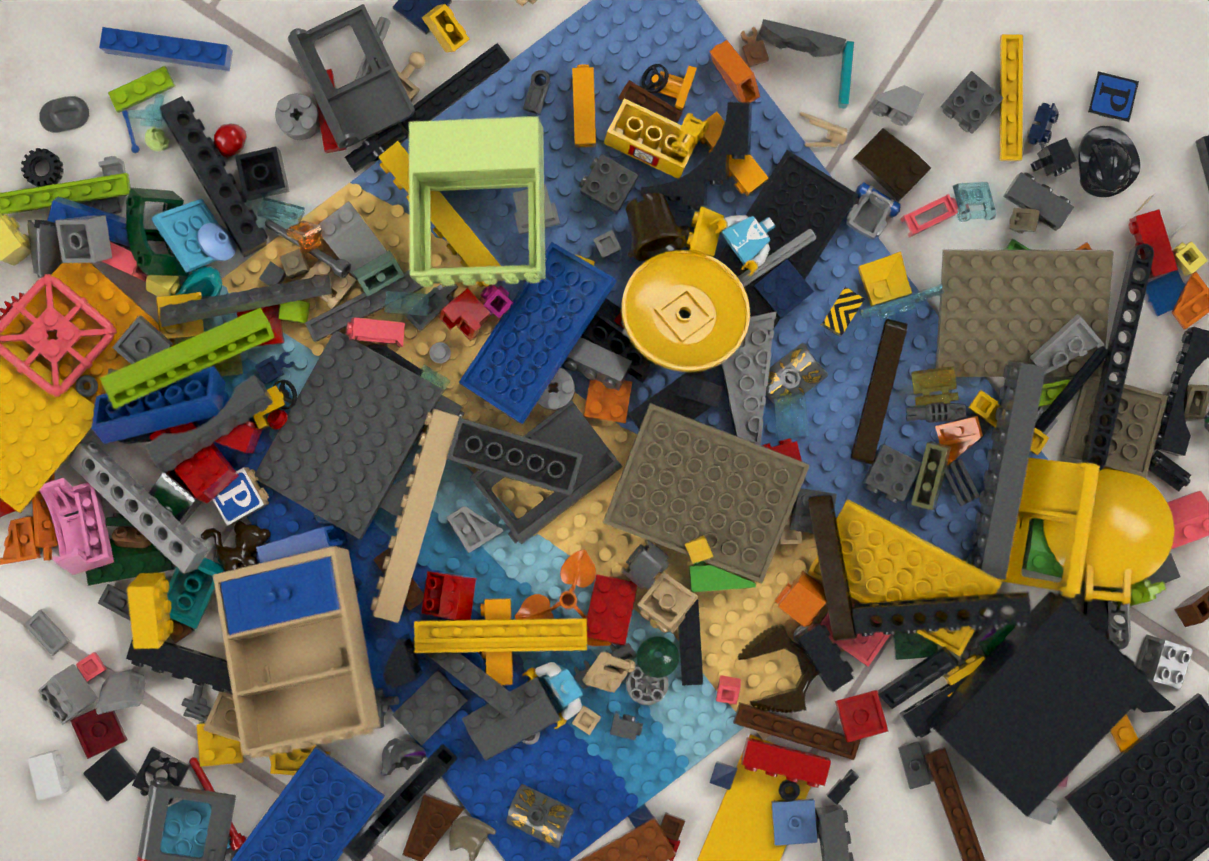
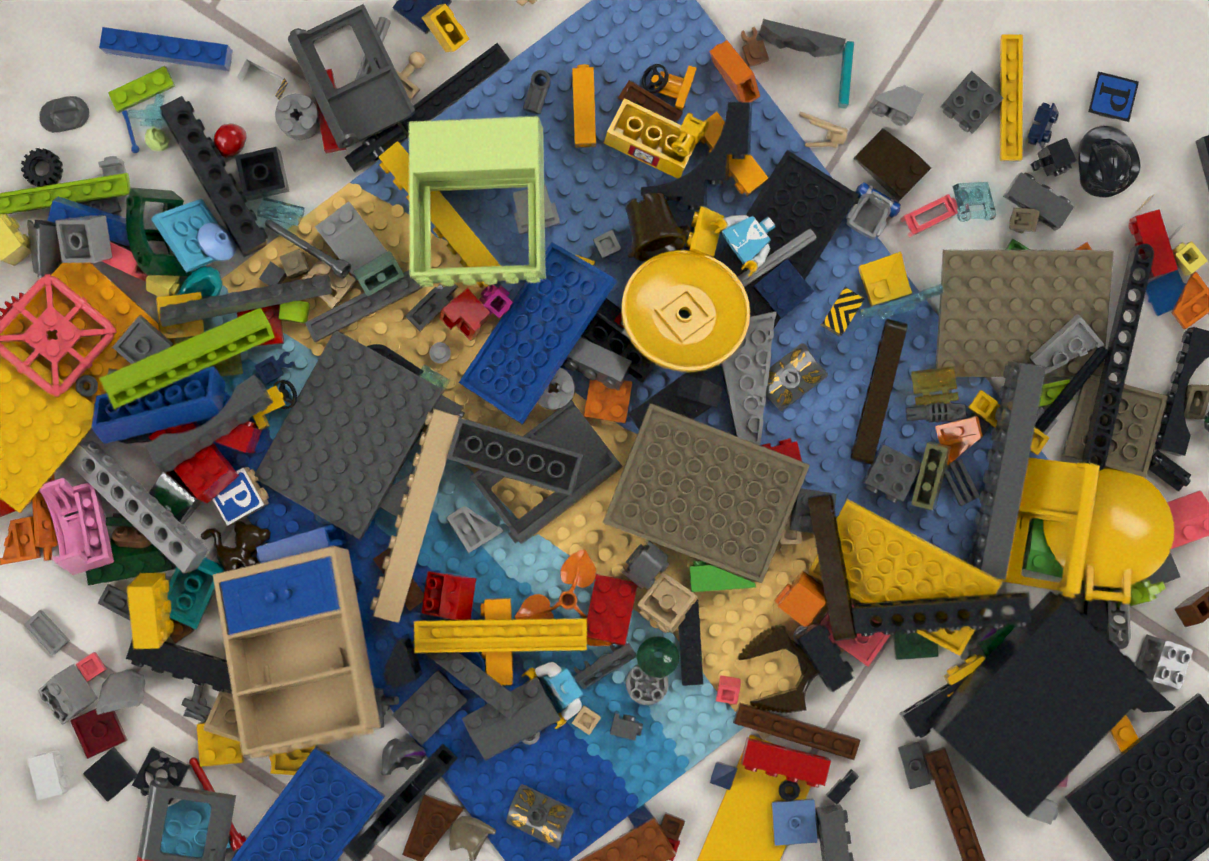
(245, 67): none -> white sticker
(277, 418): red plate -> none
(307, 235): clear orange slope -> none
(376, 331): coral window -> none
(407, 303): clear light blue plate -> none
(605, 677): tan plate -> none
(608, 183): dark grey brick -> none
(698, 549): yellow slope -> none
(791, 416): clear light blue plate -> none
(861, 716): red plate -> none
(918, 677): black plate -> none

